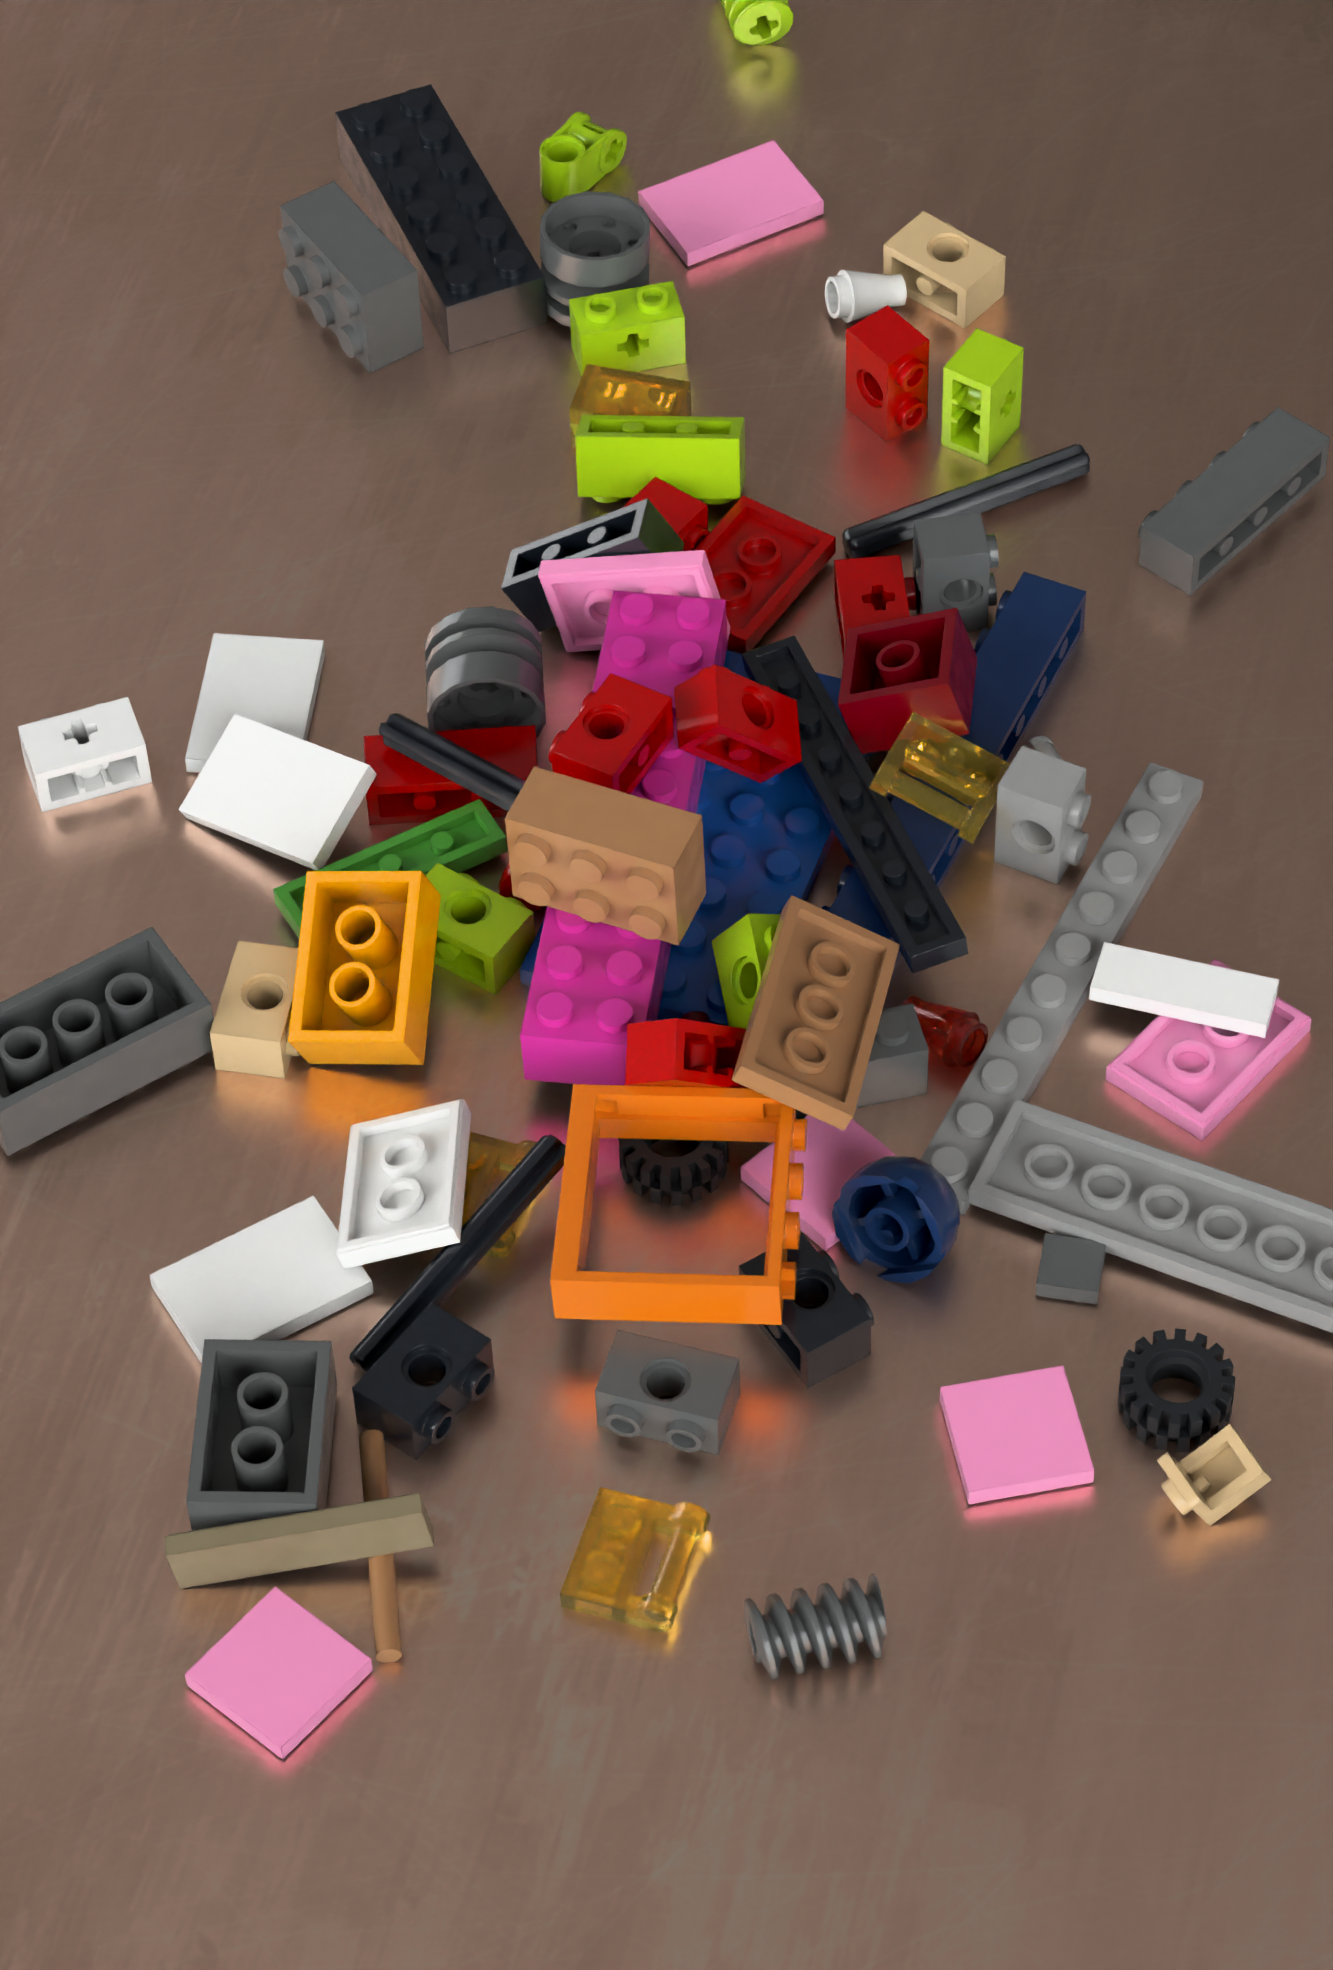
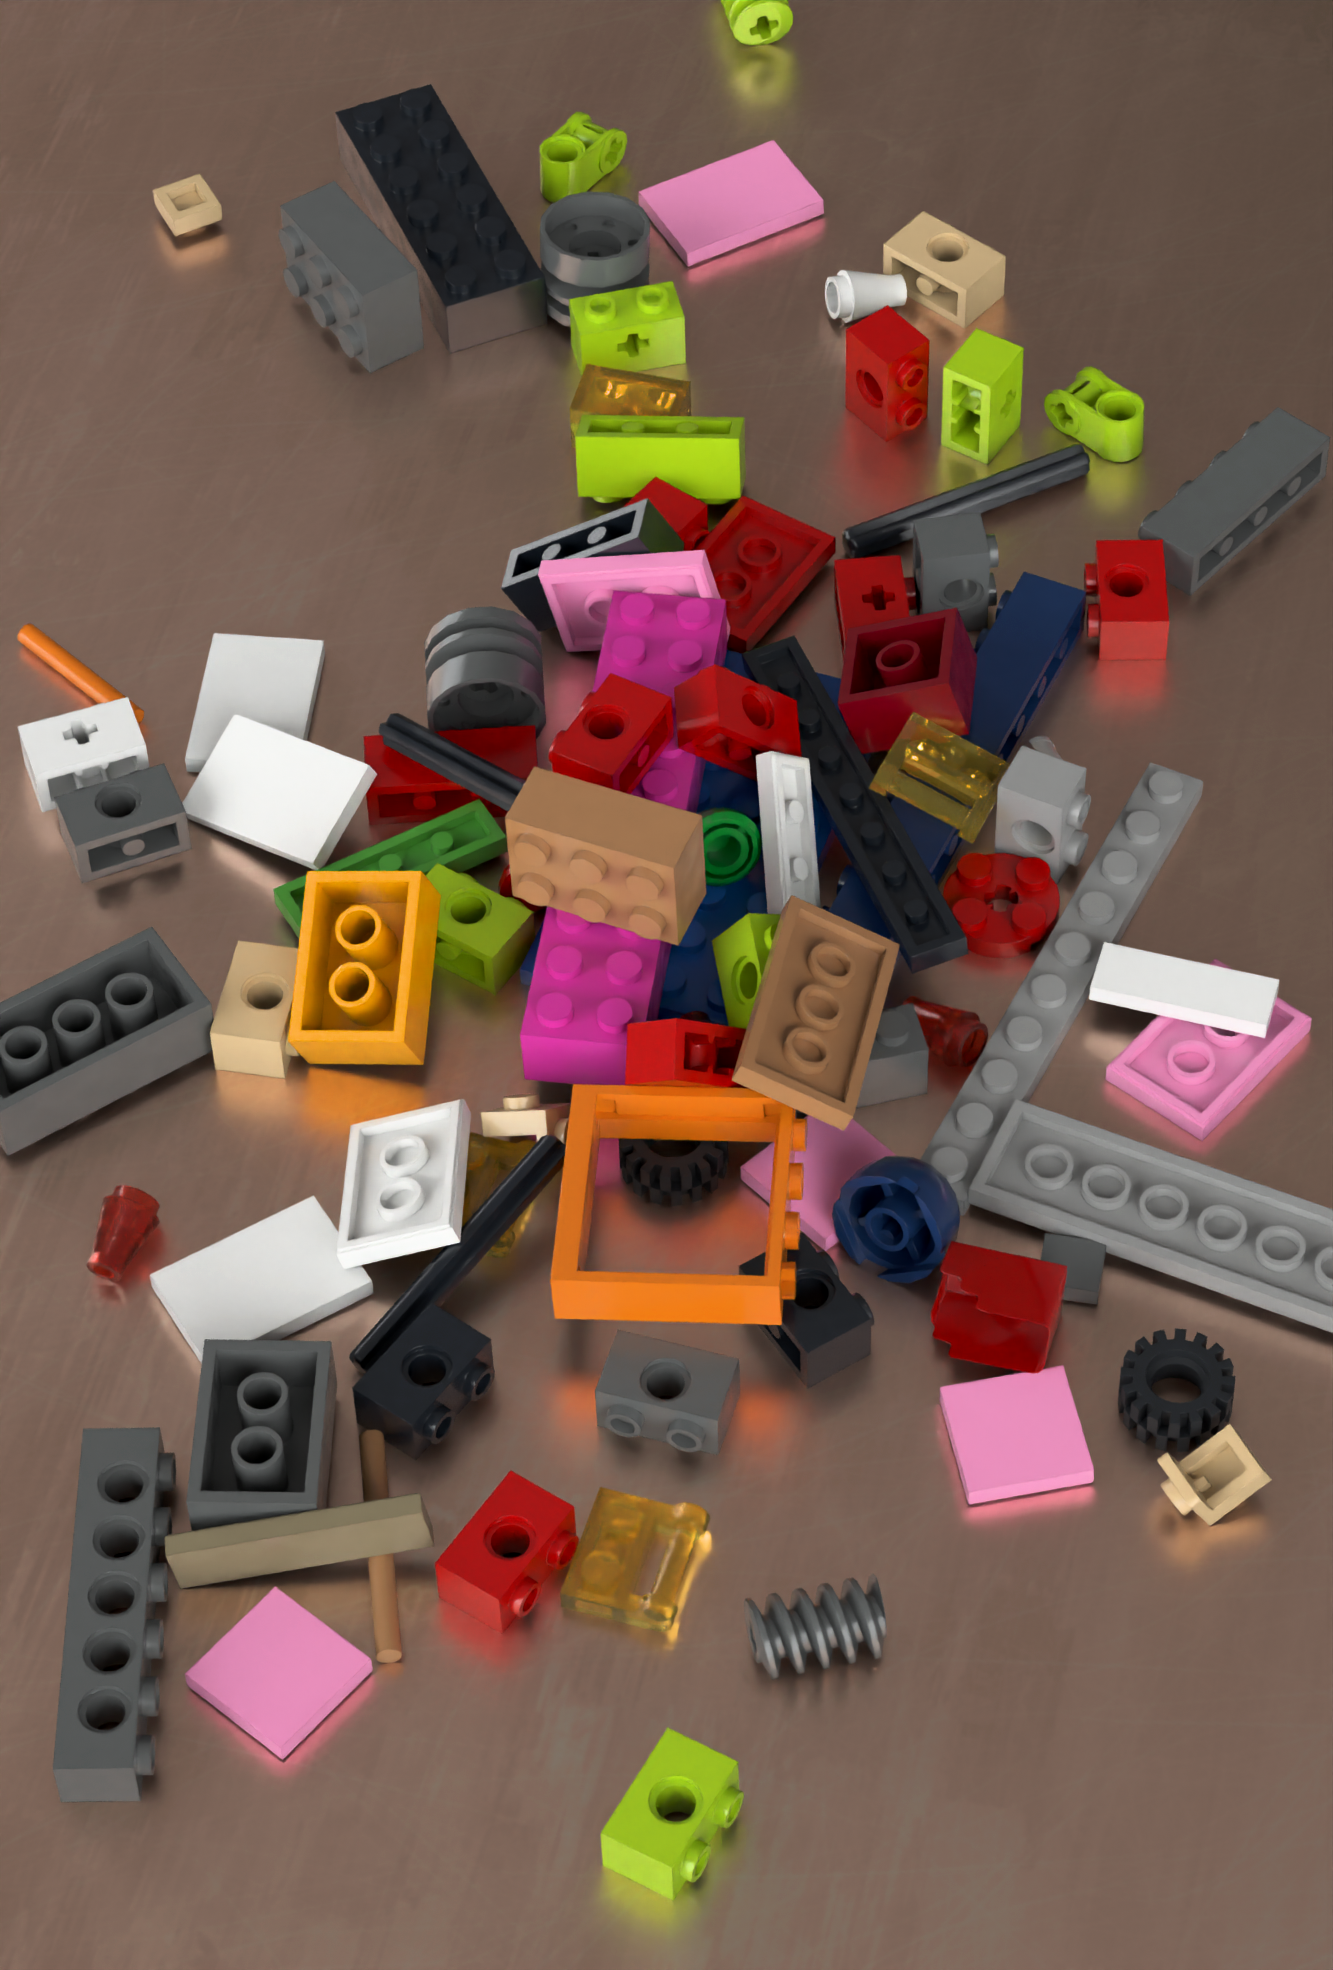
(71, 667): none -> orange bar
(112, 1762): none -> dark grey brick
(122, 1229): none -> clear red cone
(123, 823): none -> dark grey brick
(187, 204): none -> tan plate
(512, 1519): none -> red brick
(526, 1116): none -> tan bracket
(675, 1778): none -> lime brick
(730, 845): none -> green brick
(787, 829): none -> white tile
(1000, 1308): none -> red piece
(1009, 878): none -> red plate
(1101, 413): none -> lime piece
(1130, 600): none -> red brick

